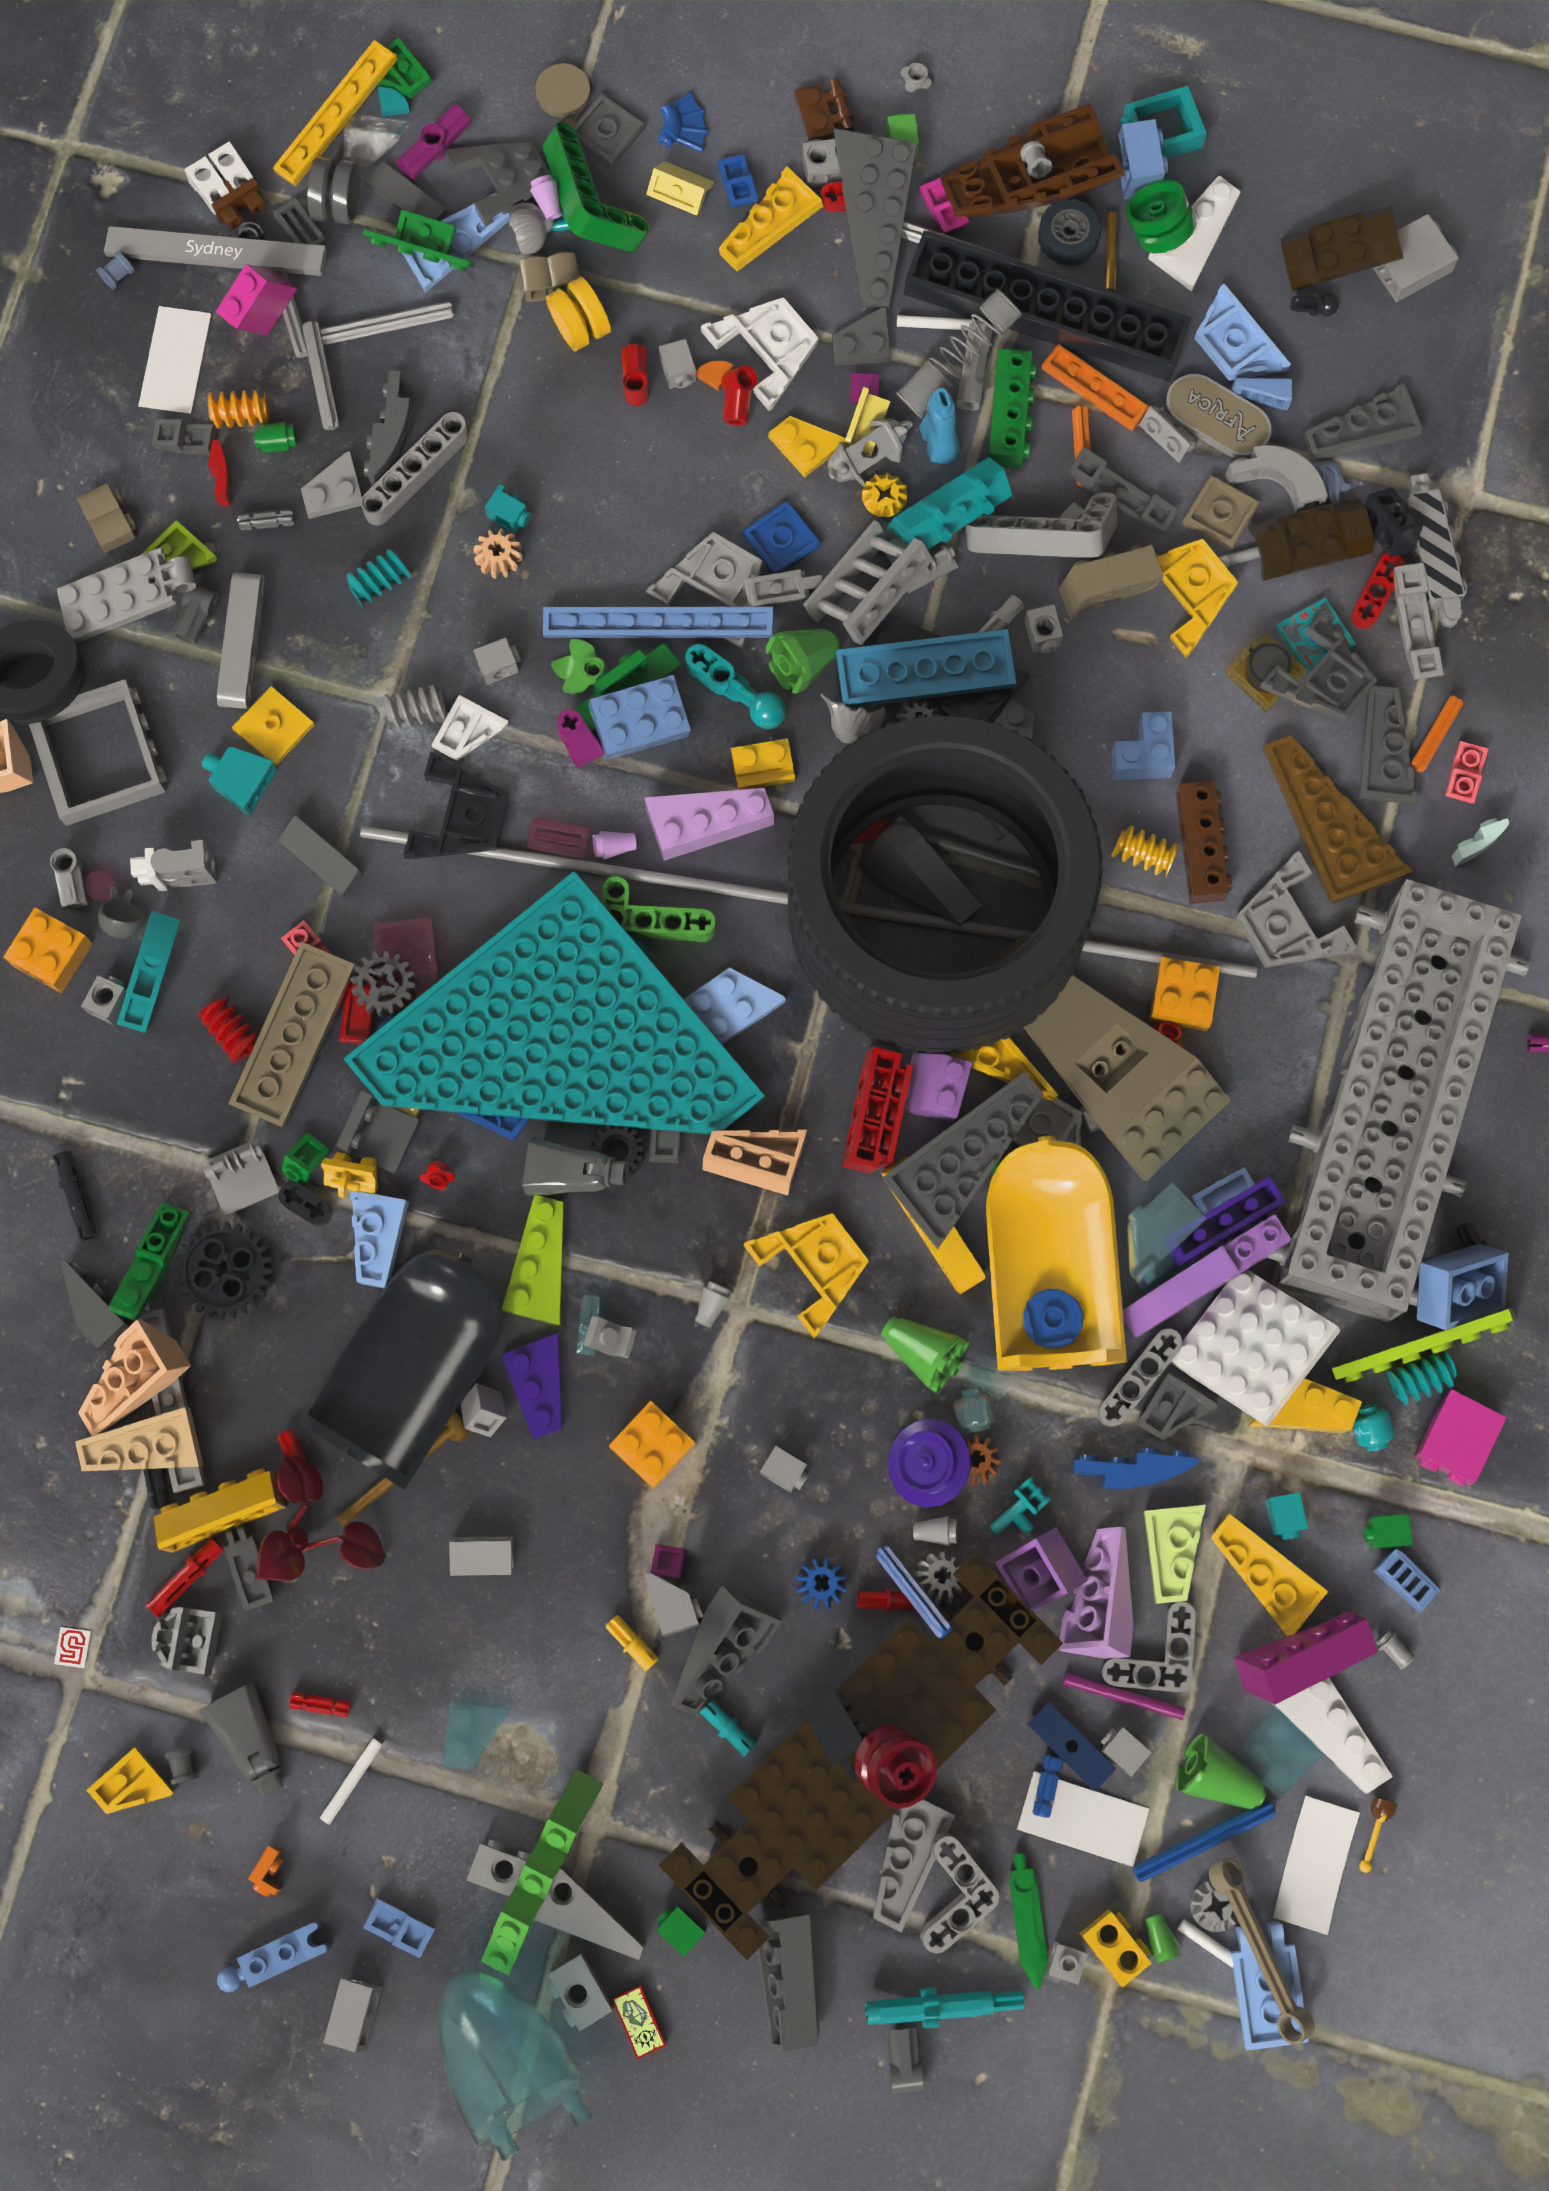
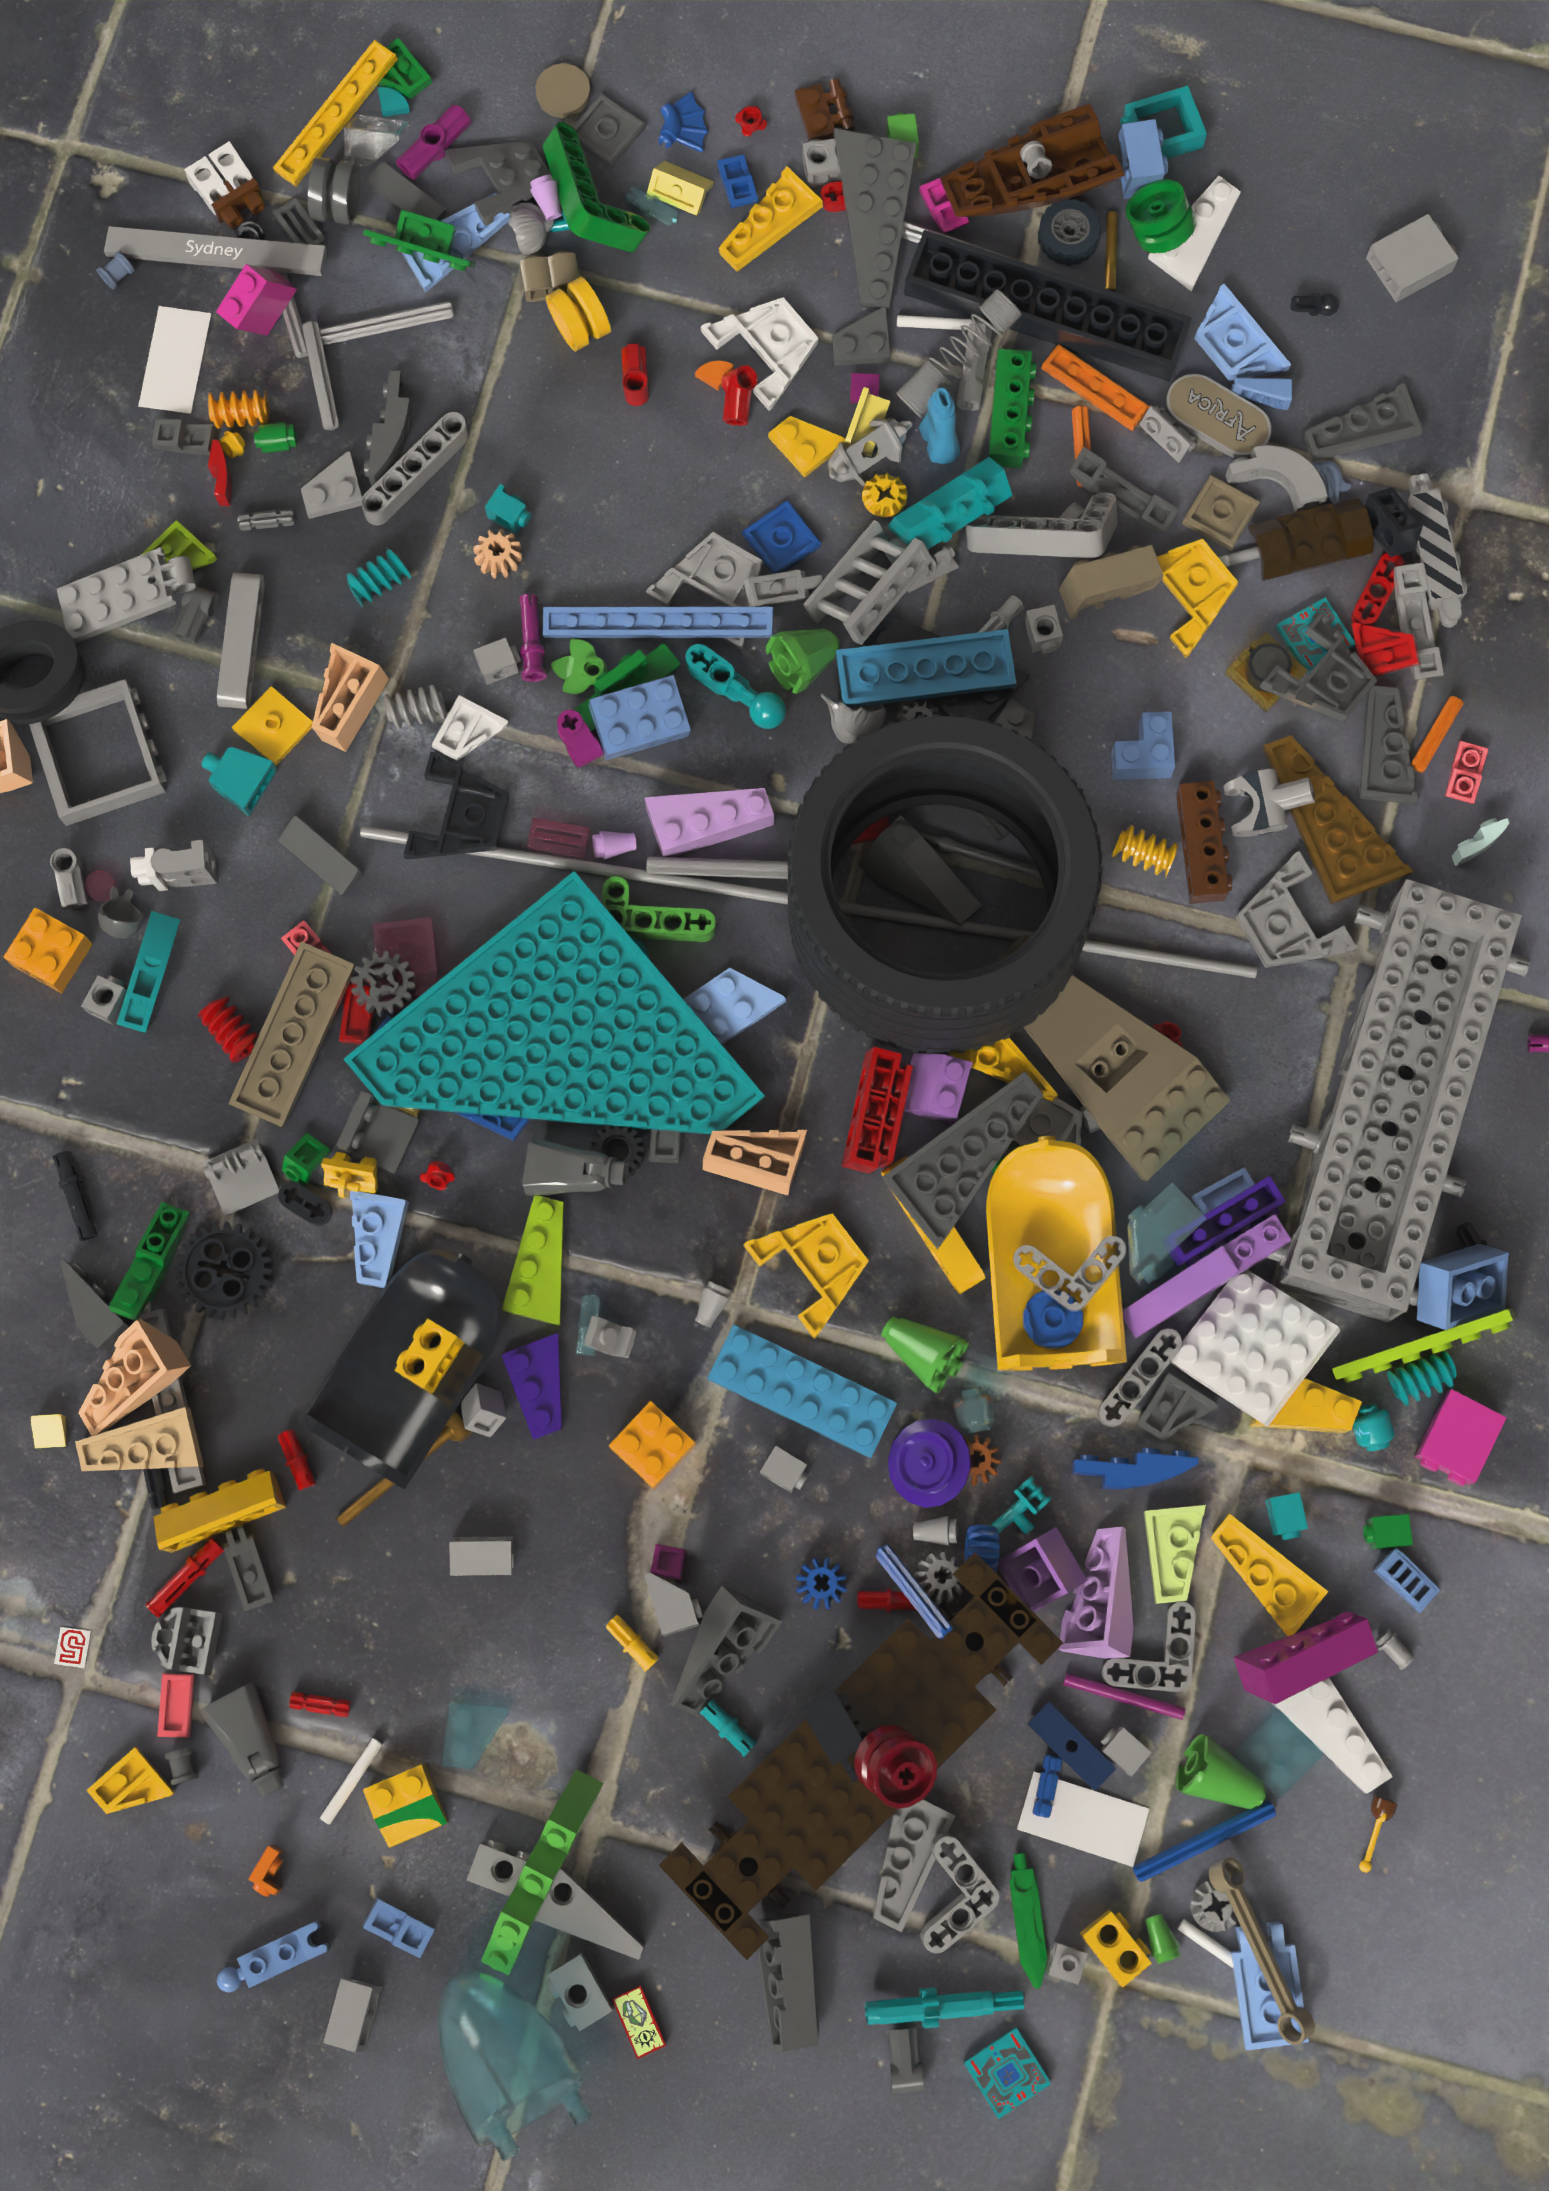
(49, 1430): none -> light yellow slope
(106, 518): dark tan brick -> none
(176, 1705): none -> coral tile
(232, 444): none -> yellow plate
(281, 1552): dark red plant -> none
(347, 696): none -> light nougat wedge
(405, 1805): none -> yellow slope
(436, 1359): none -> yellow brick
(532, 650): none -> magenta pin
(651, 206): none -> clear light blue axle
(677, 364): light grey brick -> none
(680, 1929): green brick -> none
(717, 867): none -> light grey axle
(750, 113): none -> red plate
(763, 764): yellow plate -> none
(802, 1391): none -> dark azure plate
(915, 70): light grey plate -> none
(983, 1541): none -> blue gear
(1007, 2073): none -> tile
(1078, 1281): none -> light grey beam
(1184, 993): light orange brick -> none
(1269, 801): none -> light grey connector
(1315, 1865): white sticker -> none
(1341, 247): dark brown piece -> none
(1385, 649): none -> red wing

